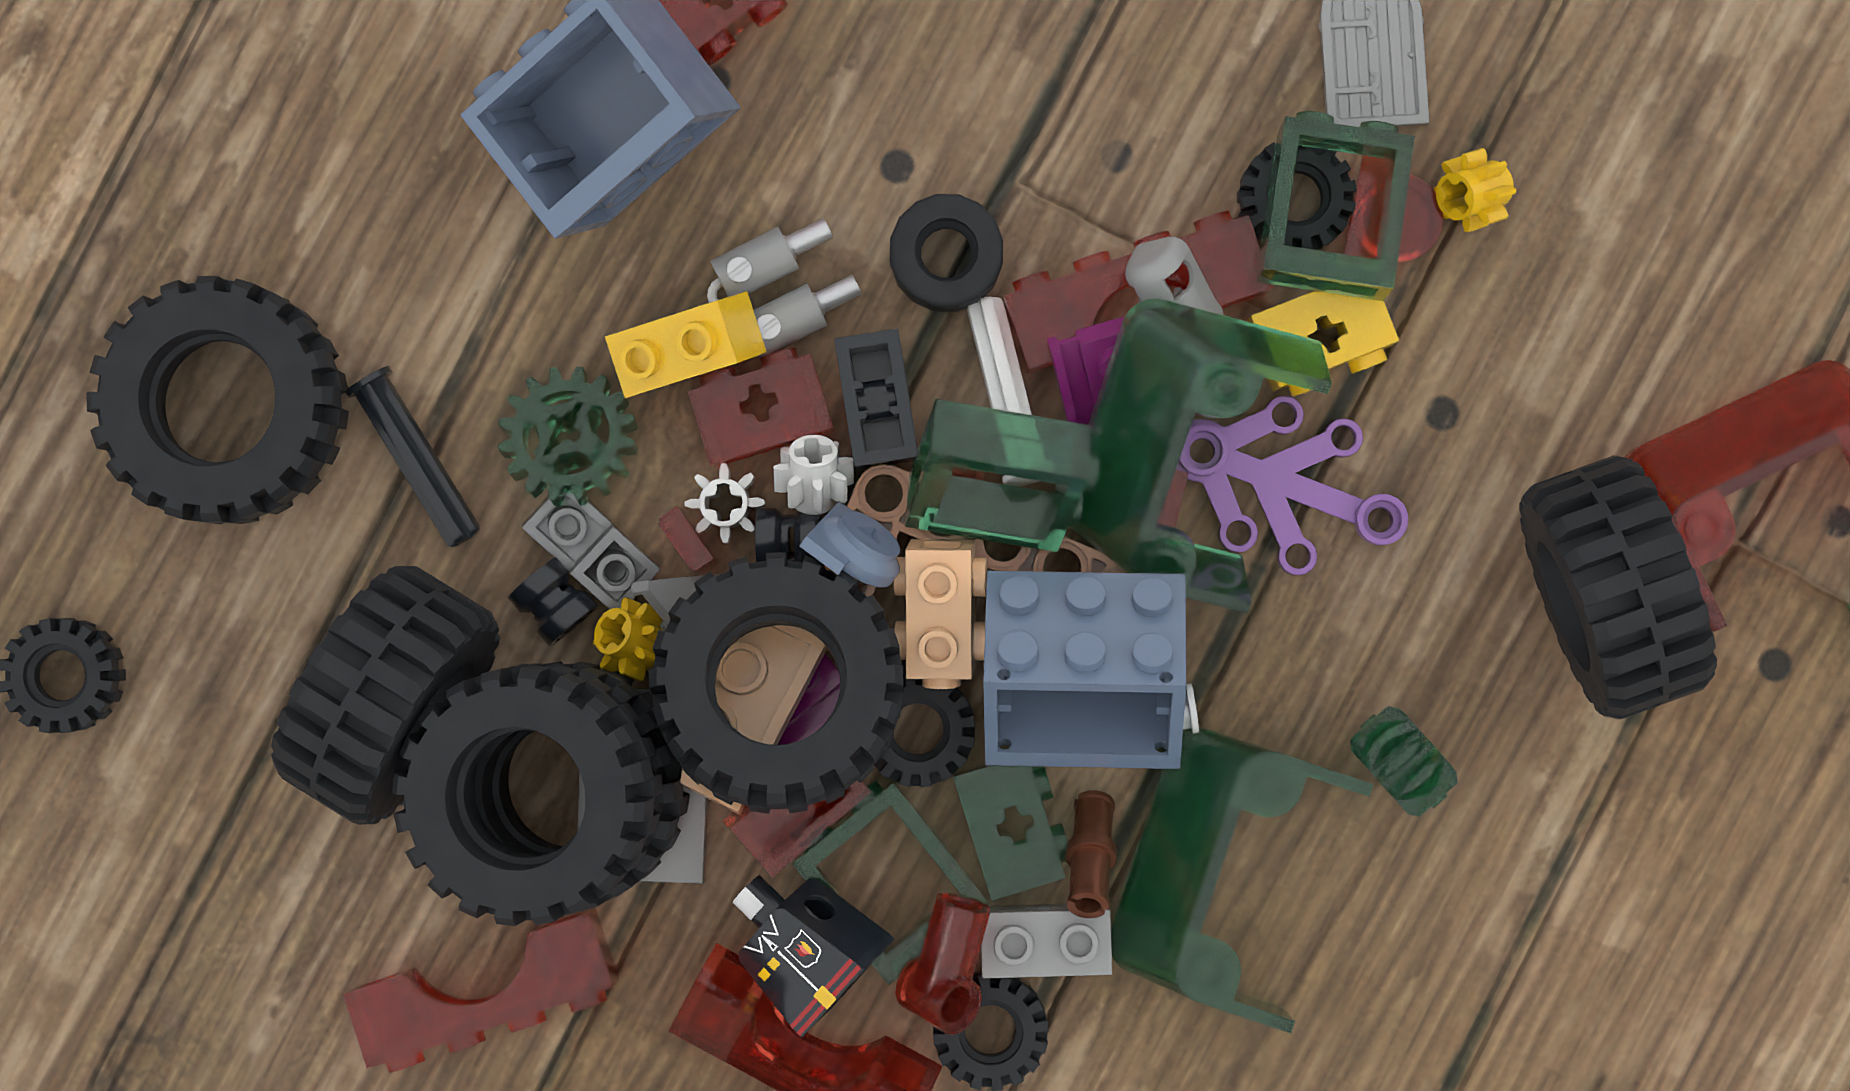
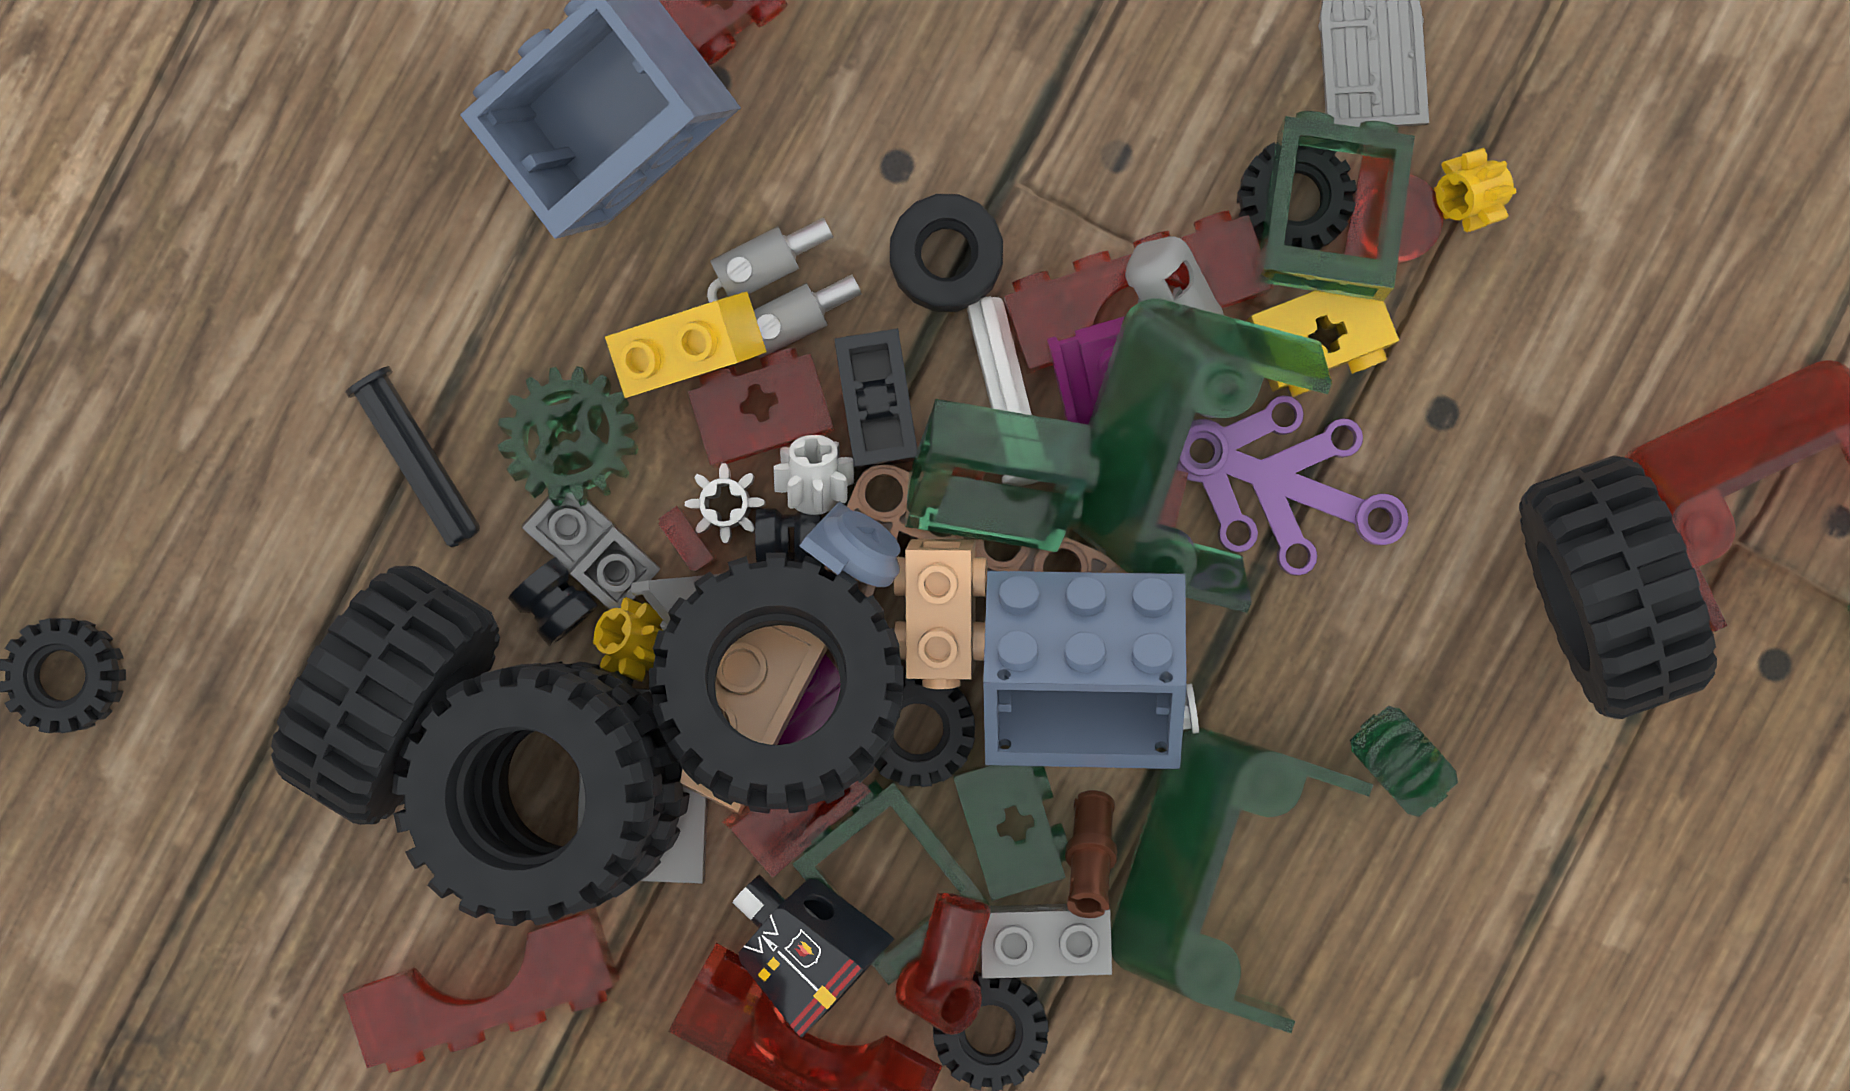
(136, 384): black tyre -> none

